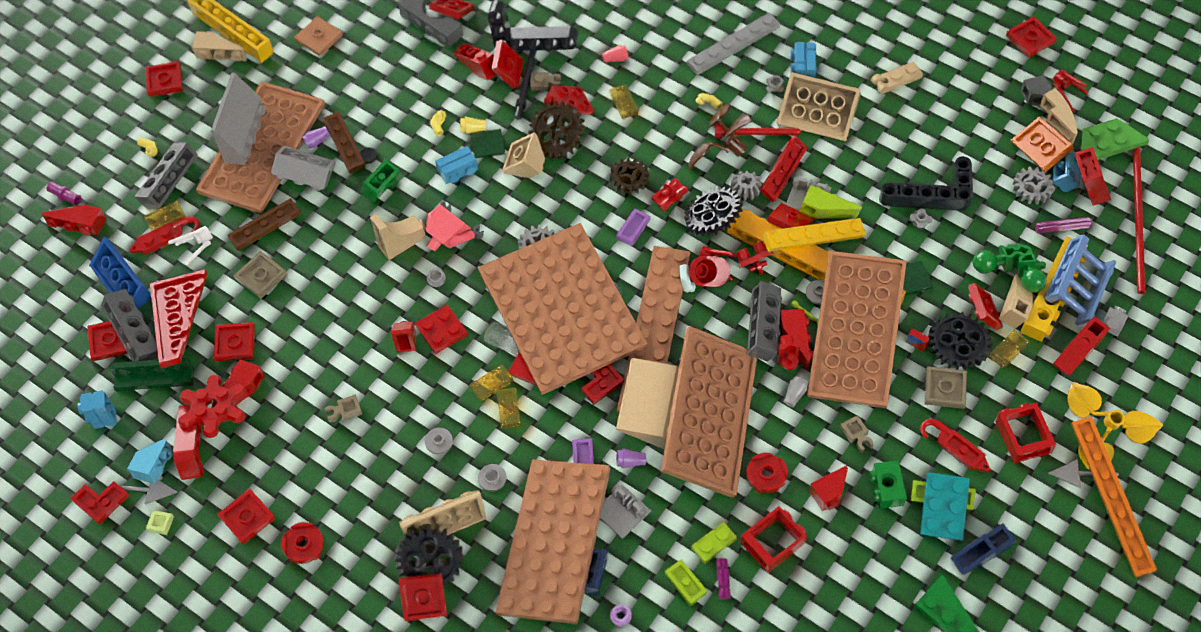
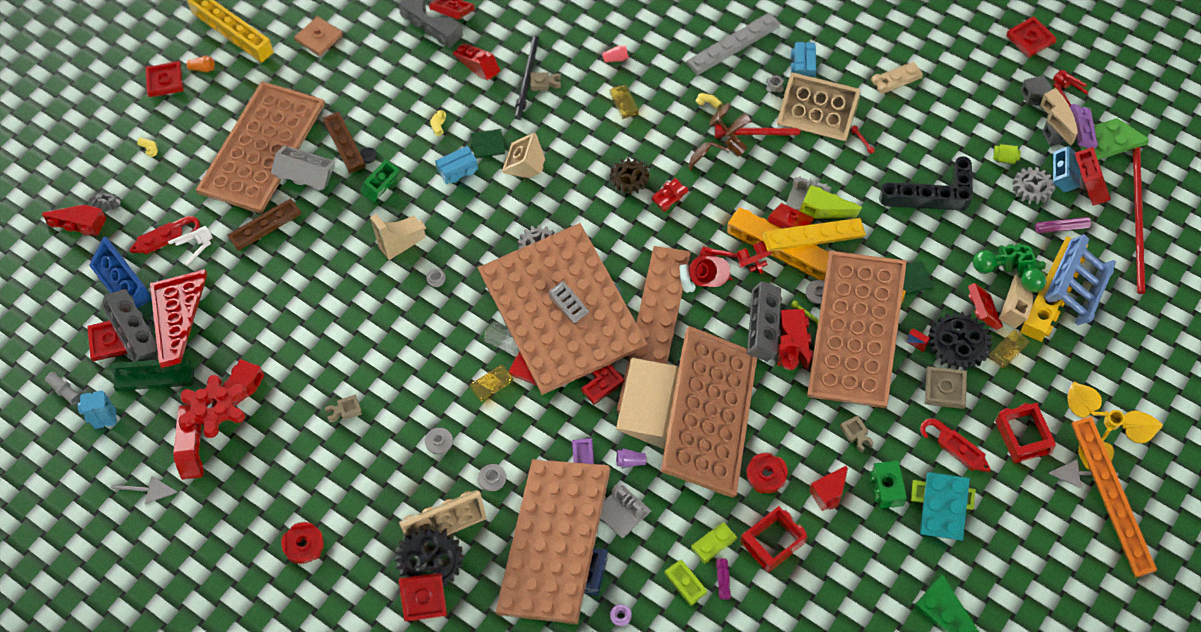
(62, 388): none -> light grey pin
(64, 193): magenta pin -> none
(101, 505): red plate -> none
(105, 201): none -> dark grey gear
(150, 461): medium azure slope -> none
(159, 522): yellowish green tile -> none
(164, 215): clear yellow plate -> none
(166, 175): dark grey brick -> none
(202, 64): none -> orange cone
(212, 46): tan slope -> none
(234, 341): red plate -> none
(237, 121): light grey slope -> none
(246, 516): red plate -> none
(260, 274): dark tan plate -> none
(315, 137): medium lavender cone -> none
(404, 336): red slope -> none
(441, 329): red plate -> none
(448, 228): coral torso -> none
(472, 125): light yellow cone -> none
(507, 64): red plate -> none
(508, 407): clear yellow plate -> none
(528, 37): black beam -> none
(563, 291): none -> light grey slope
(571, 95): red bracket -> none
(572, 131): dark brown gear -> none
(633, 227): medium lavender tile -> none
(704, 219): black gear -> none
(746, 185): light grey gear -> none
(783, 168): red plate -> none
(795, 391): light grey cone -> none
(854, 129): none -> red hinge
(920, 223): light grey plate -> none
(984, 549): dark blue slope -> none
(1006, 154): none -> lime brick
(1042, 144): orange tile -> none
(1081, 346): red slope -> none
(1086, 133): none -> medium lavender plate
(1115, 320): light grey bracket -> none

